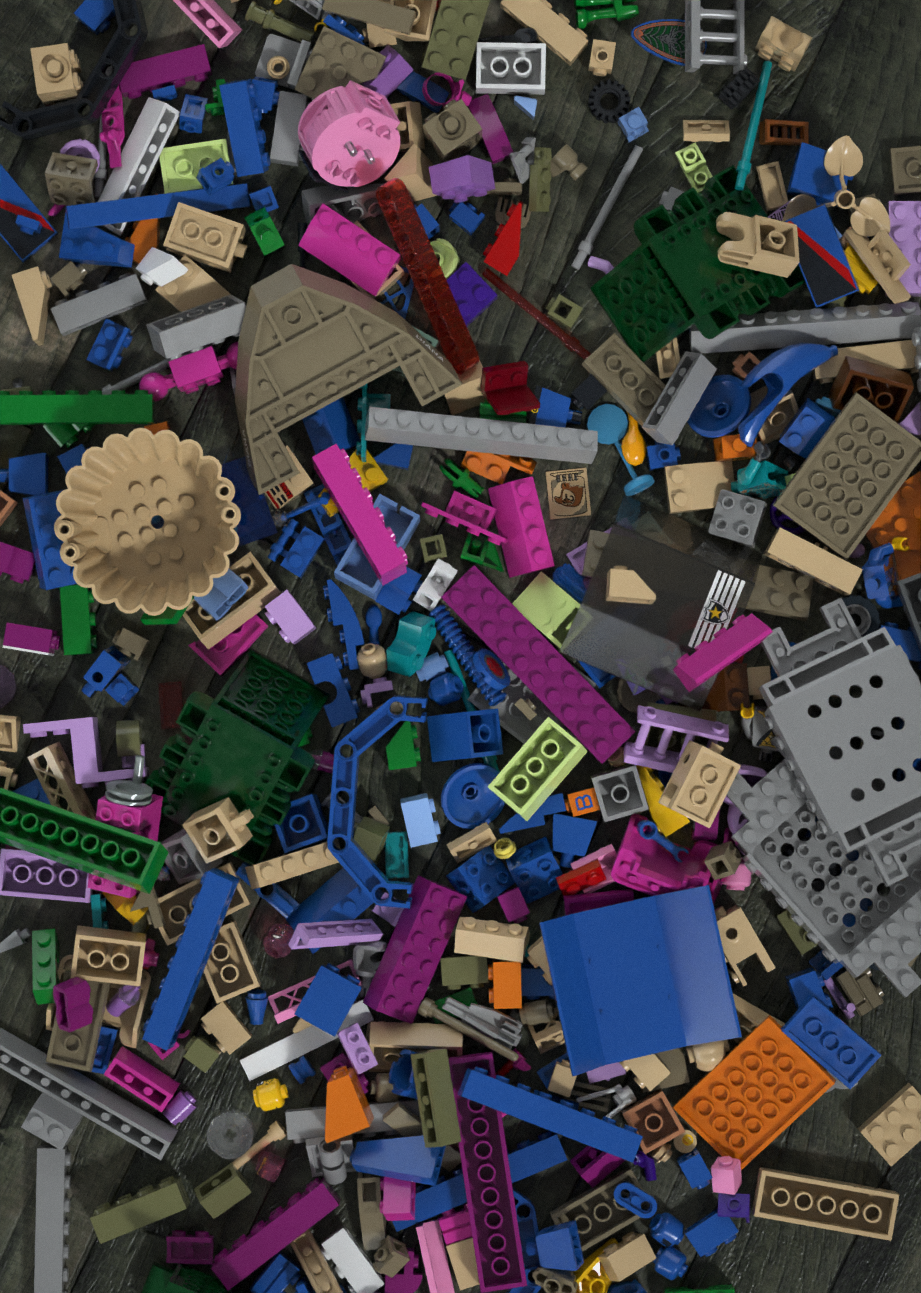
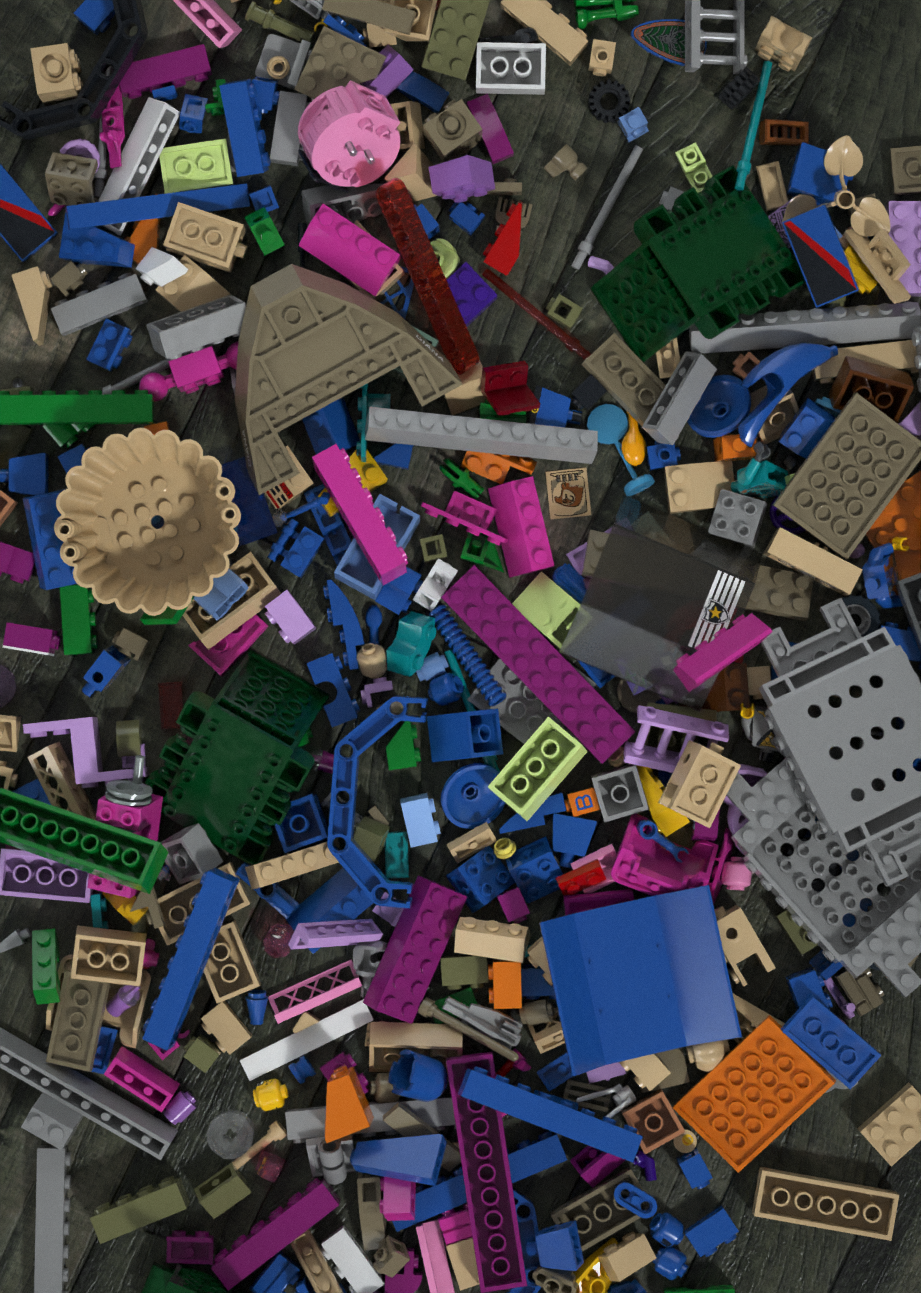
(28, 225): blue plate -> none
(73, 1004): magenta brick -> none
(122, 689): blue brick -> none
(211, 181): blue brick -> none
(218, 829): tan hinge -> none
(329, 999): blue brick -> none
(357, 1048): lavender bracket -> none
(435, 1098): olive brick -> none
(456, 89): dark pink piece -> none
(492, 667): blue tile -> none
(518, 160): light grey piece -> none
(526, 708): dark tan plate -> none
(527, 105): light blue slope -> none
(540, 180): olive hinge -> none
(562, 1079): tan brick -> none
(628, 587): tan slope -> none
(662, 1153): tan plate -> none
(706, 130): tan plate -> none
(723, 860): dark tan brick -> none
(726, 1175): bright pink brick -> none
(734, 1206): dark purple bracket -> none
(759, 243): tan brick -> none

